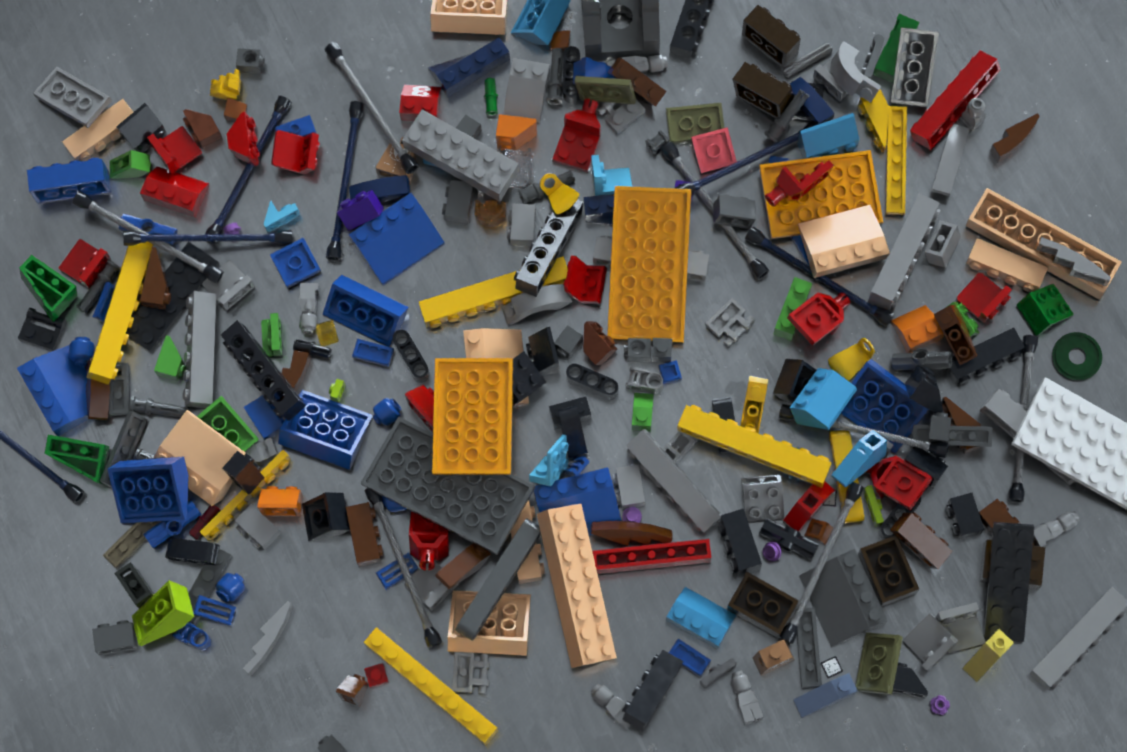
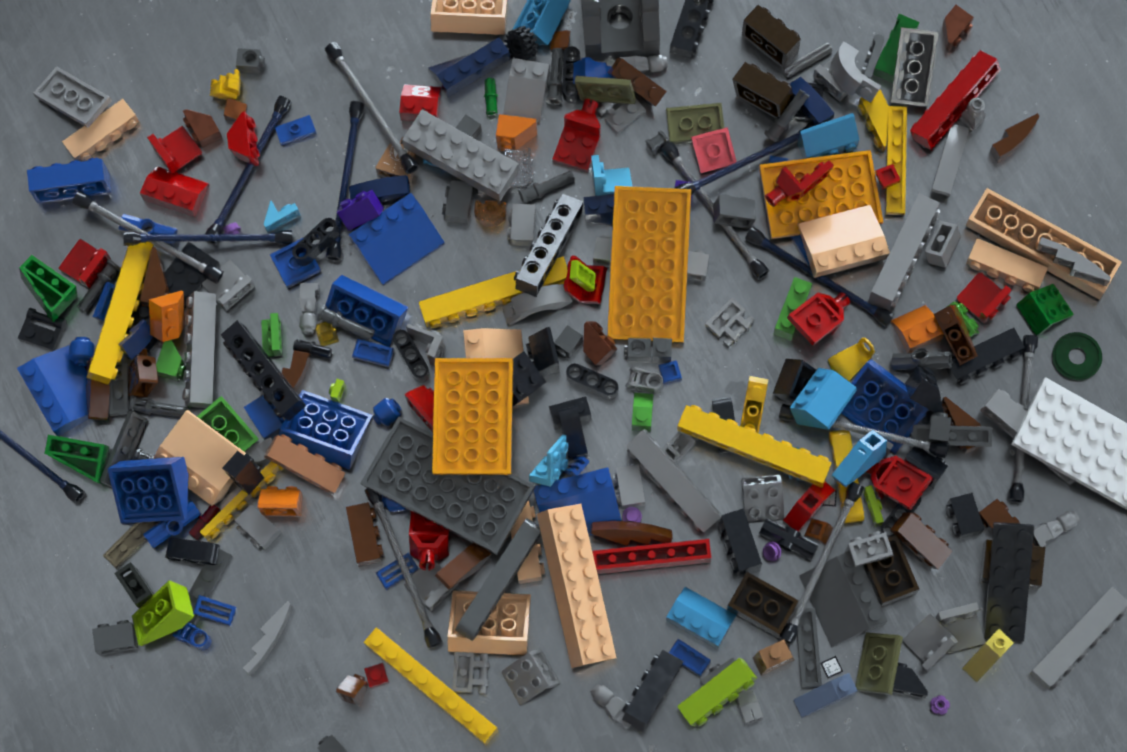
(130, 165): bright green slope -> none
(137, 340): none -> dark blue slope
(139, 126): black slope -> none
(142, 375): none -> reddish brown torso
(167, 316): none -> orange slope
(230, 587): blue head -> none
(295, 152): red bracket -> none
(304, 464): none -> nougat brick
(313, 250): none -> black beam
(325, 516): black slope -> none
(337, 320): none -> dark grey pin
(433, 338): none -> light grey bracket
(521, 43): none -> black tyre
(530, 676): none -> light grey bracket
(560, 195): yellow piece -> none
(582, 275): none -> lime plate
(717, 692): none -> lime brick
(869, 549): none -> light grey bracket
(887, 176): none -> red plate
(955, 25): none -> copper slope

